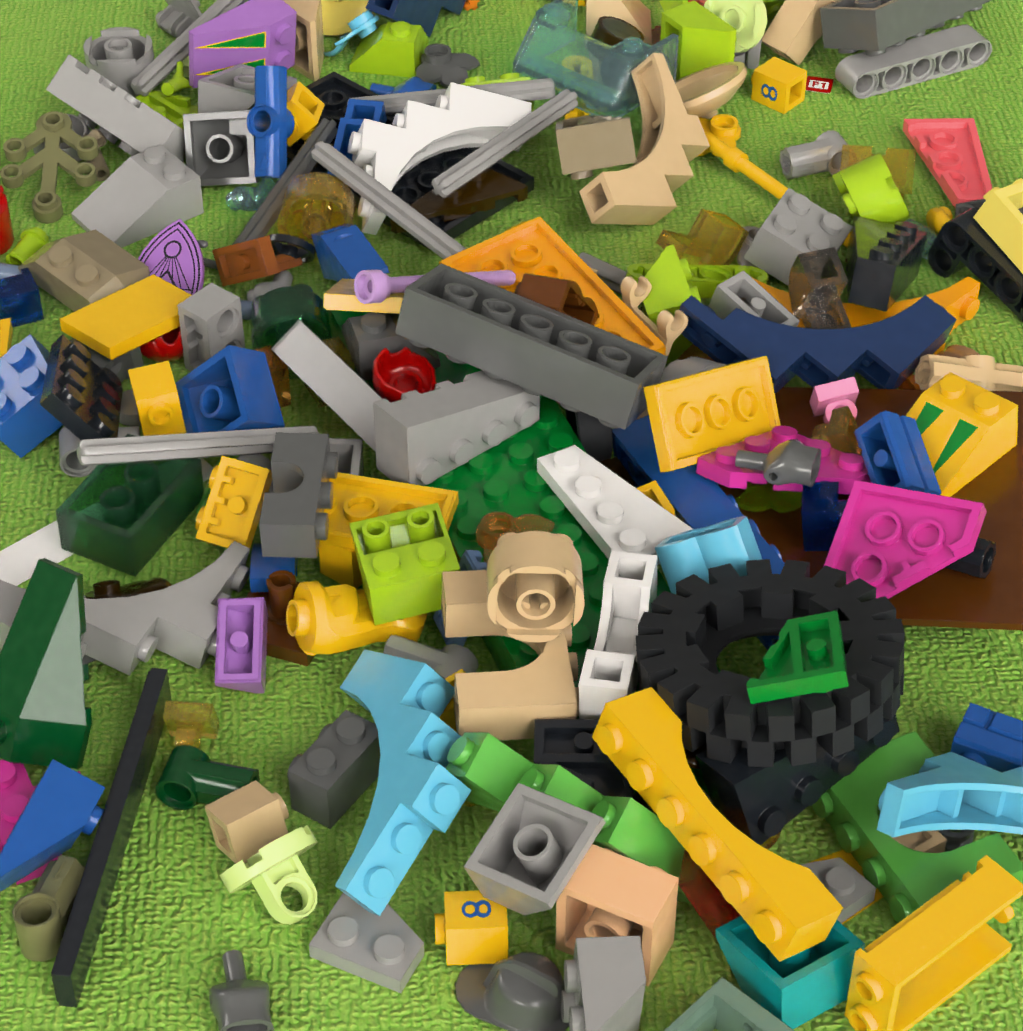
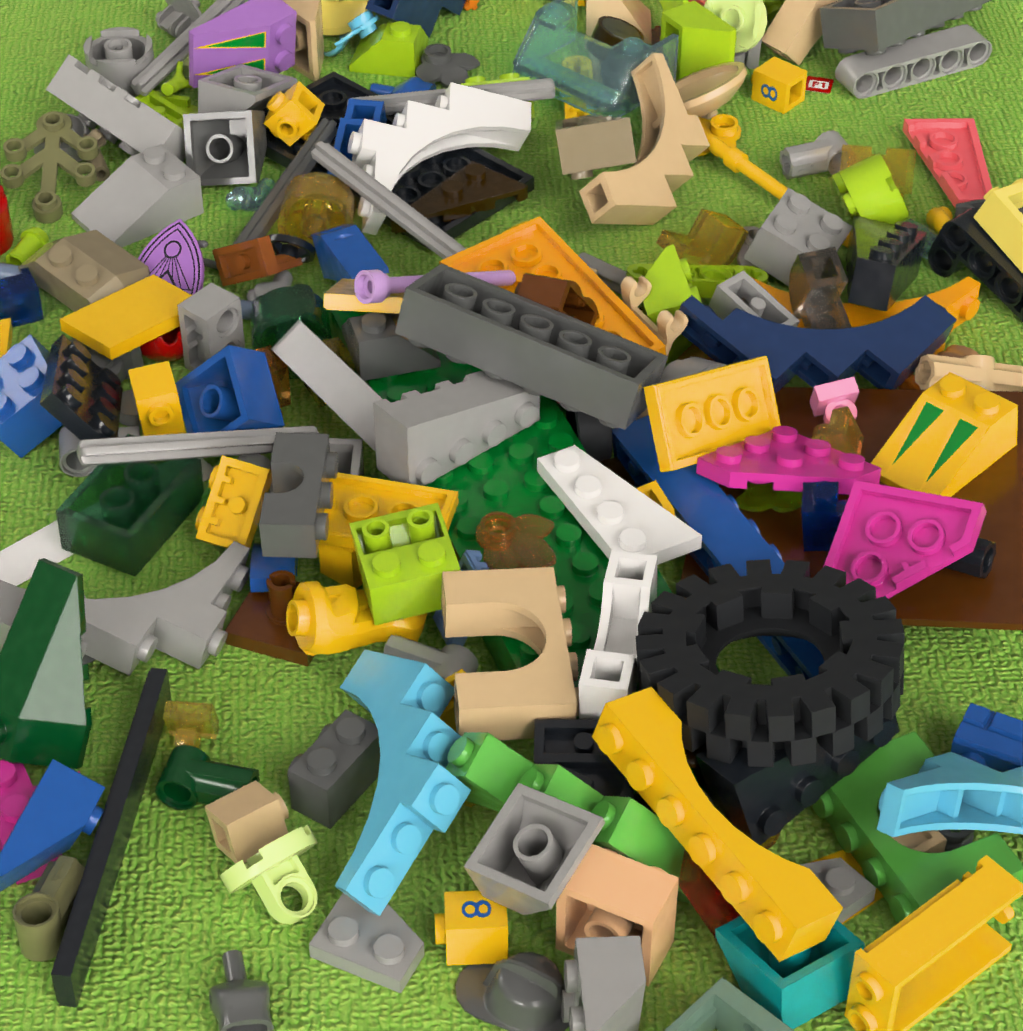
(112, 588): dark brown plate -> none
(241, 644): medium lavender slope -> none
(270, 121): blue piece -> none
(402, 373): red hair -> none
(504, 143): light grey axle -> none
(535, 585): tan brick -> none
(707, 548): medium azure brick -> none
(785, 463): dark grey piece -> none
(803, 660): green wing -> none
(896, 453): blue brick -> none

